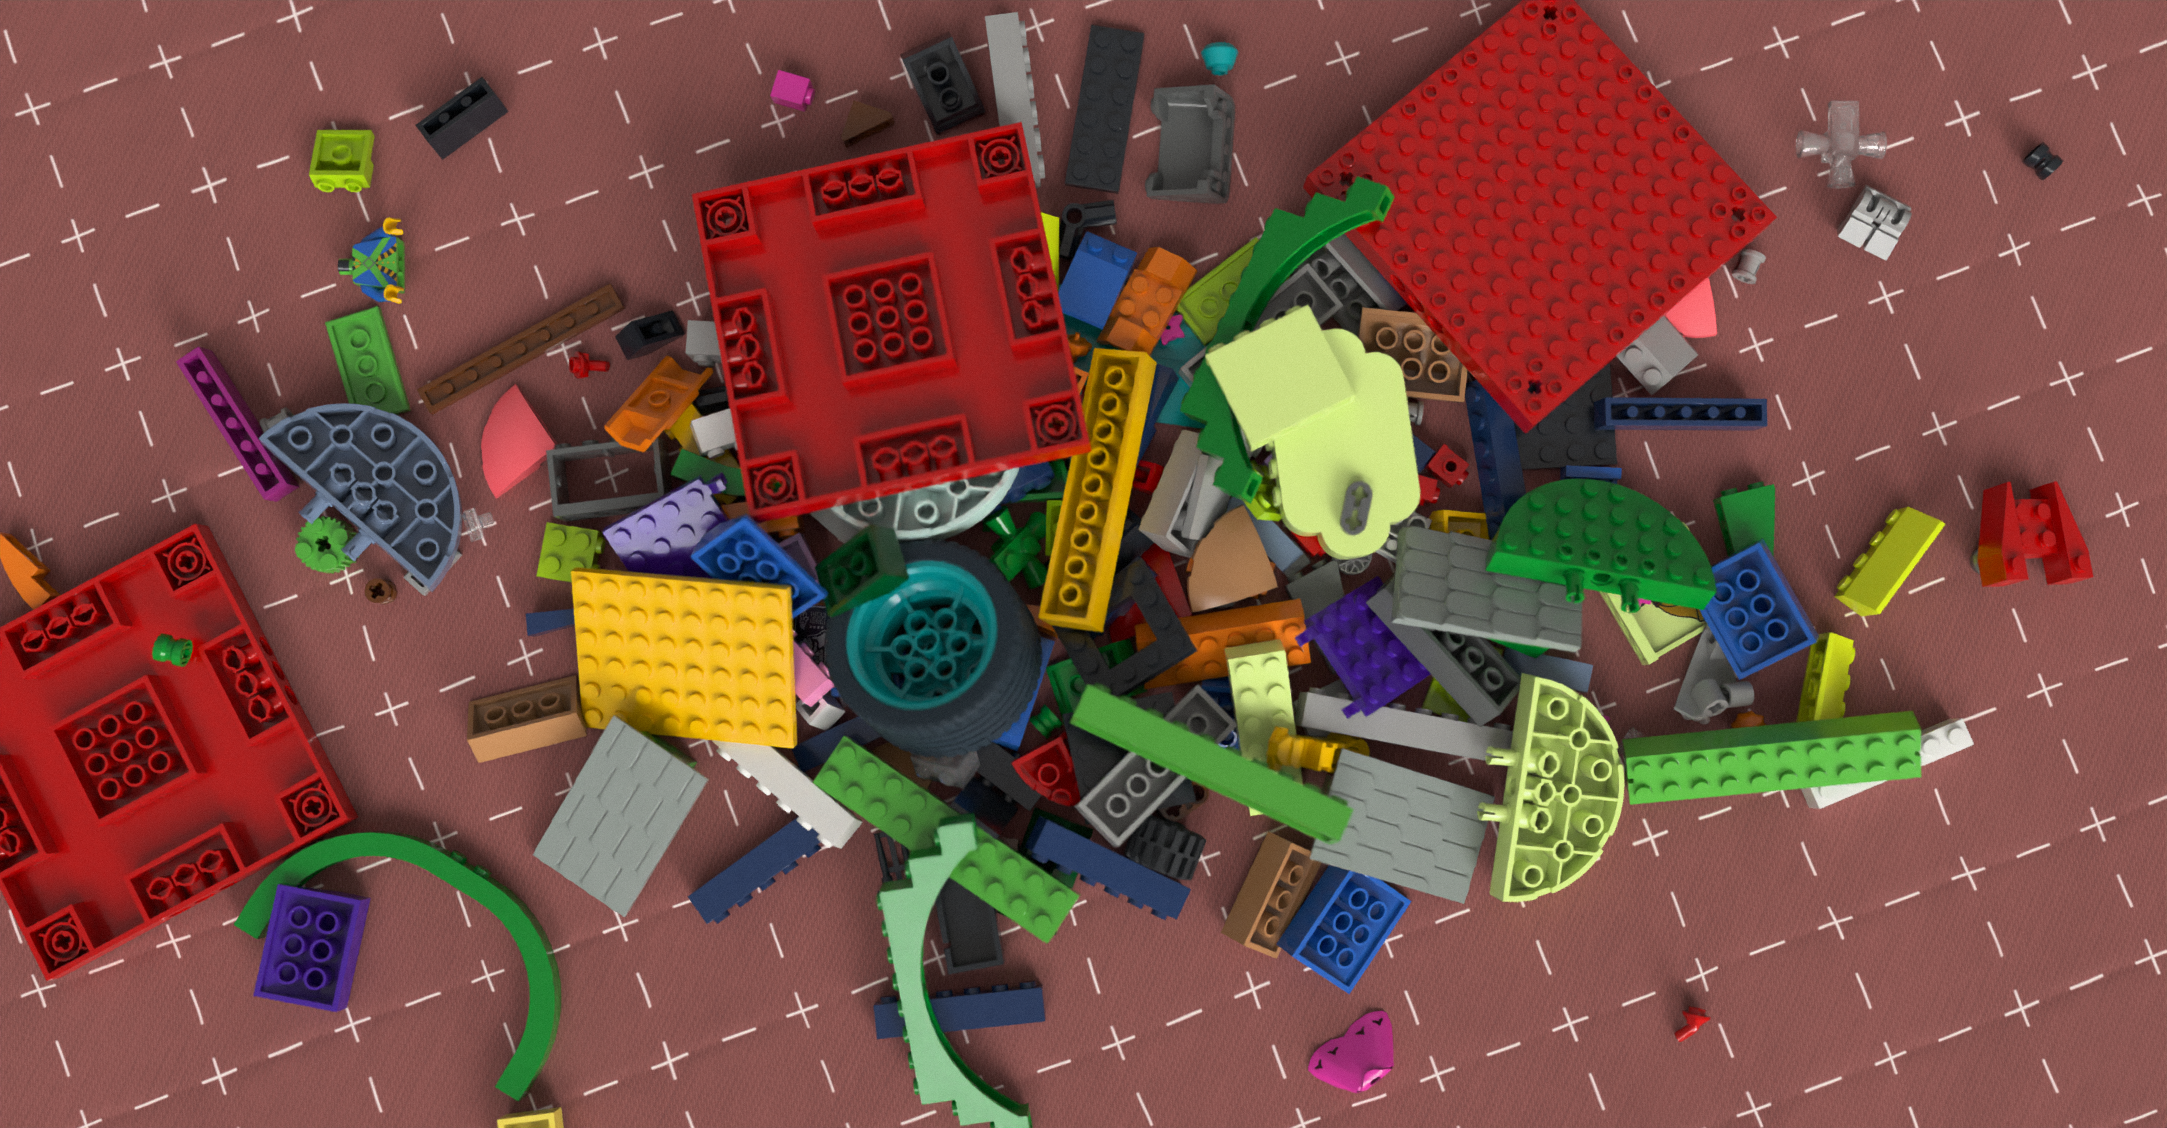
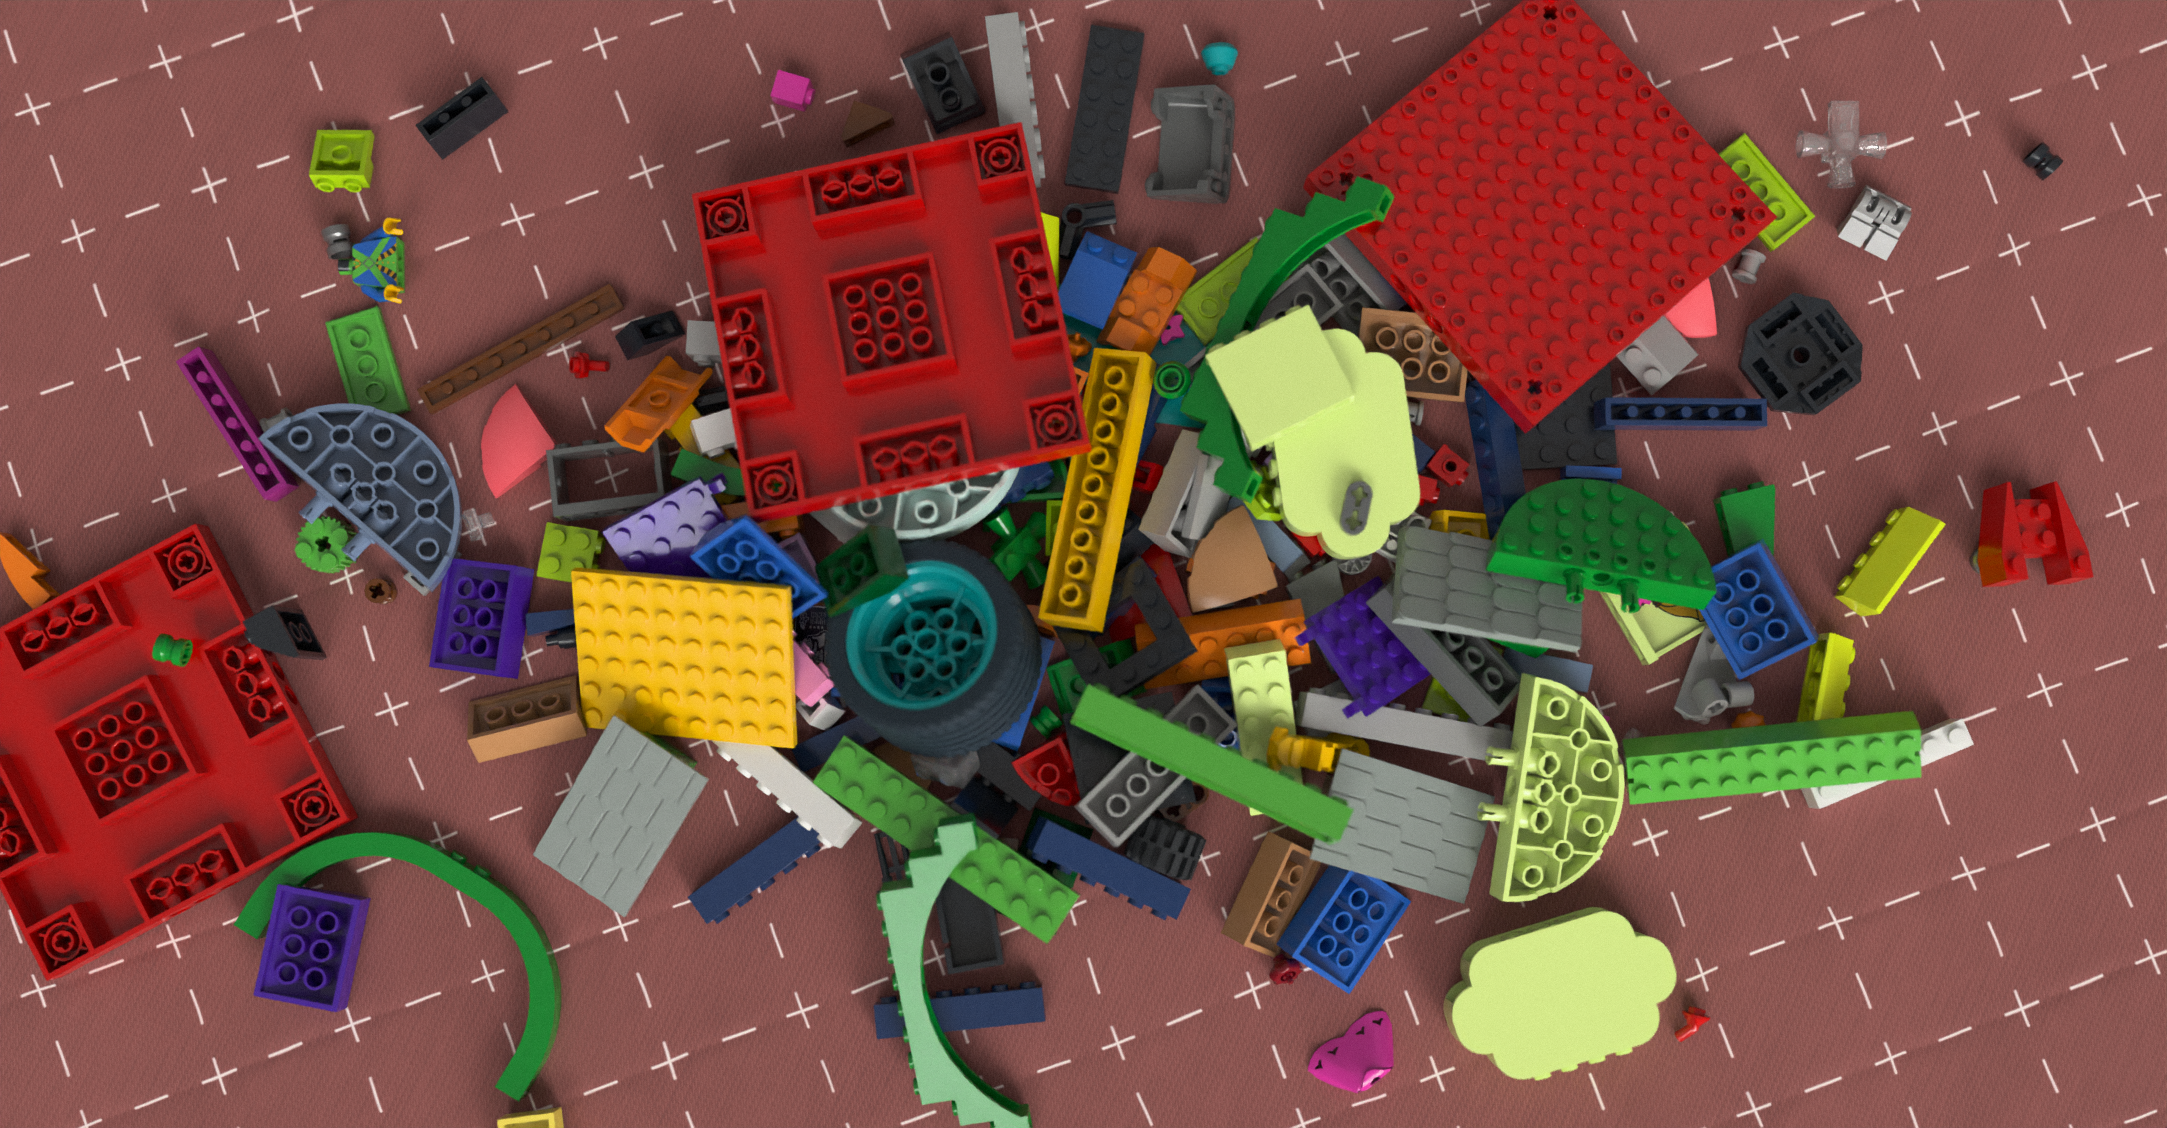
(284, 632): none -> black slope
(338, 241): none -> flat silver wheel
(482, 618): none -> dark purple slope
(564, 638): none -> black cylinder
(1165, 378): none -> green cone
(1284, 970): none -> dark red piece
(1559, 993): none -> yellowish green brick
(1771, 188): none -> lime tile
(1828, 350): none -> black piece

